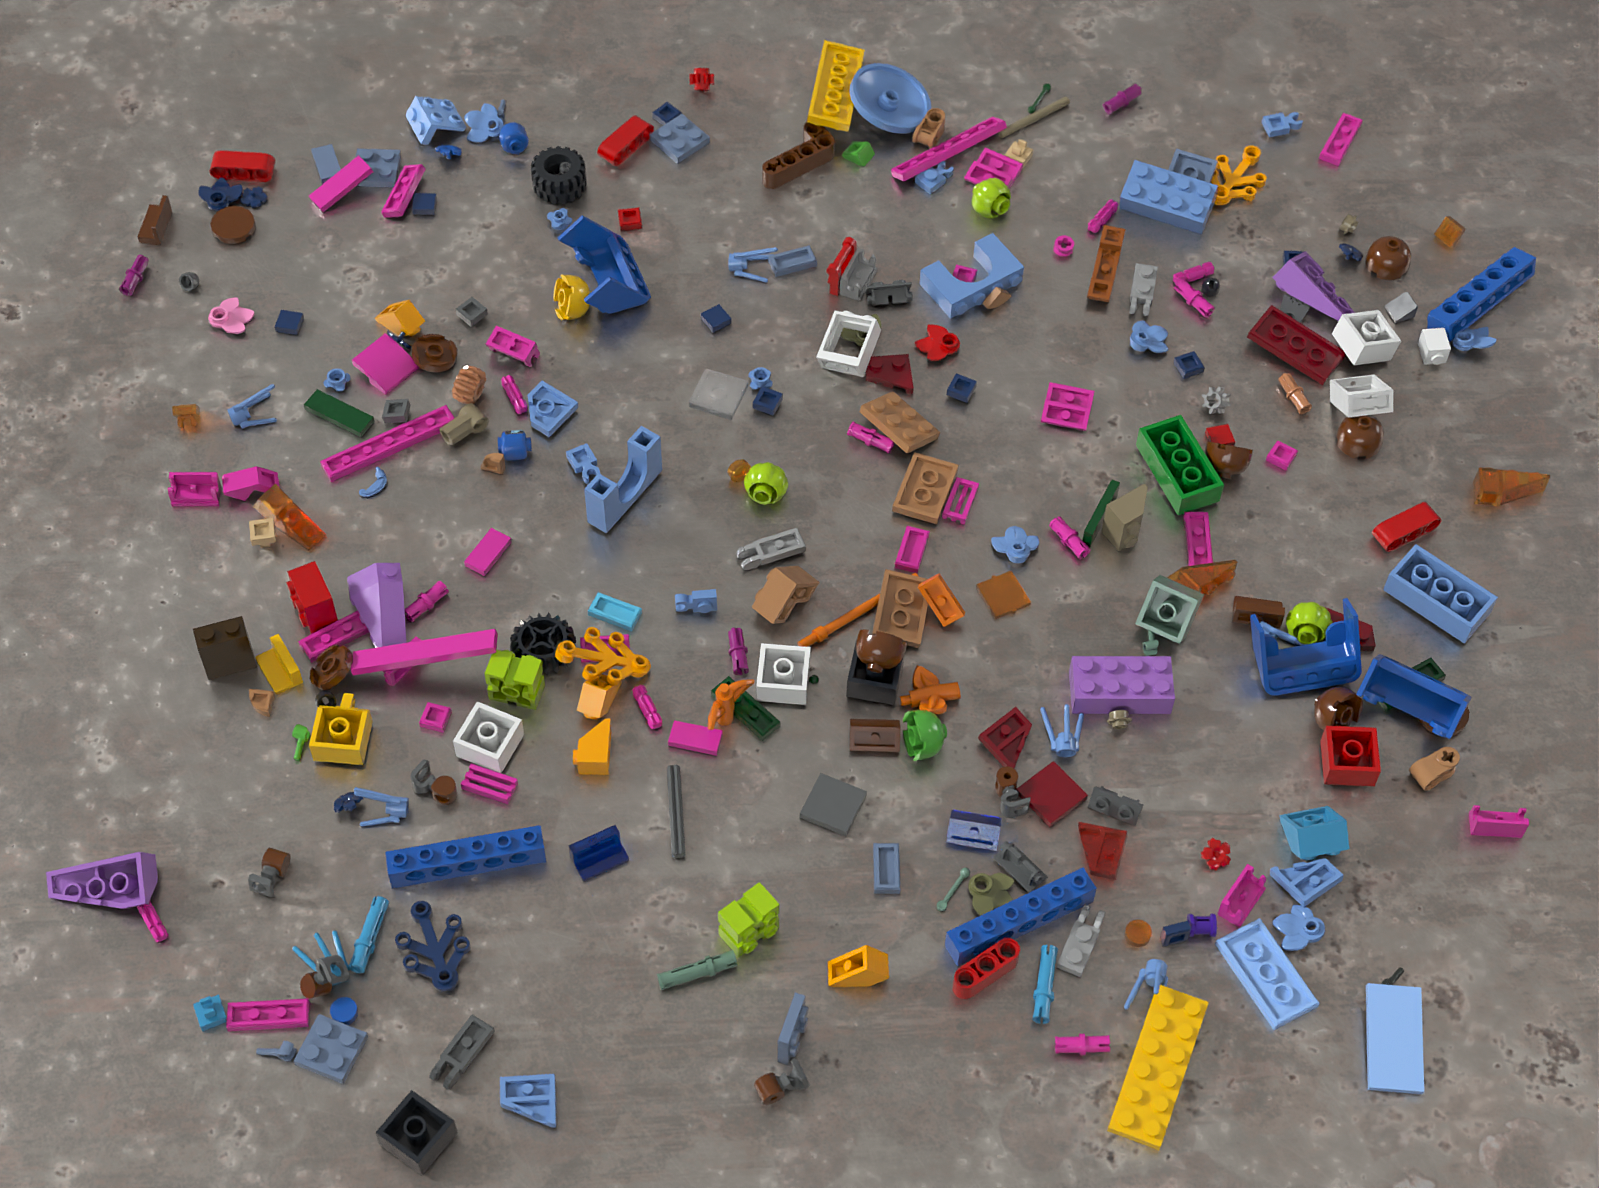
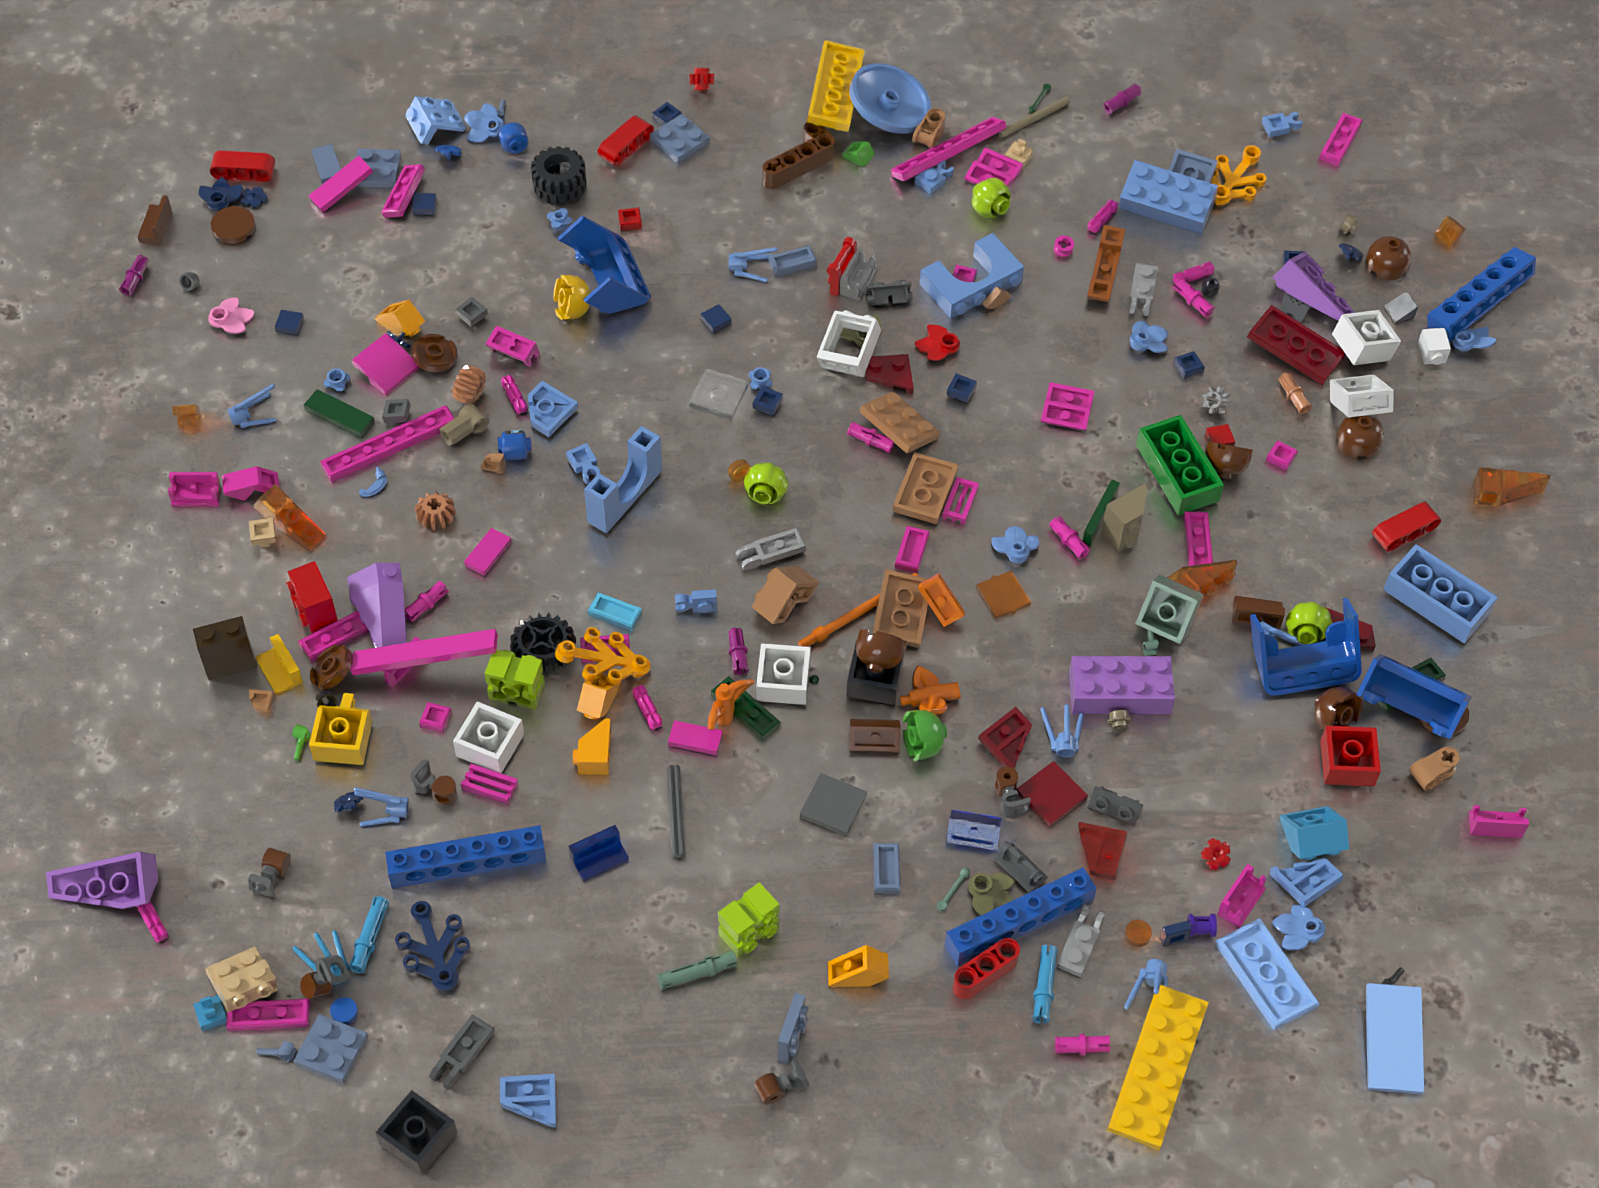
(242, 979): none -> tan plate
(435, 510): none -> nougat gear

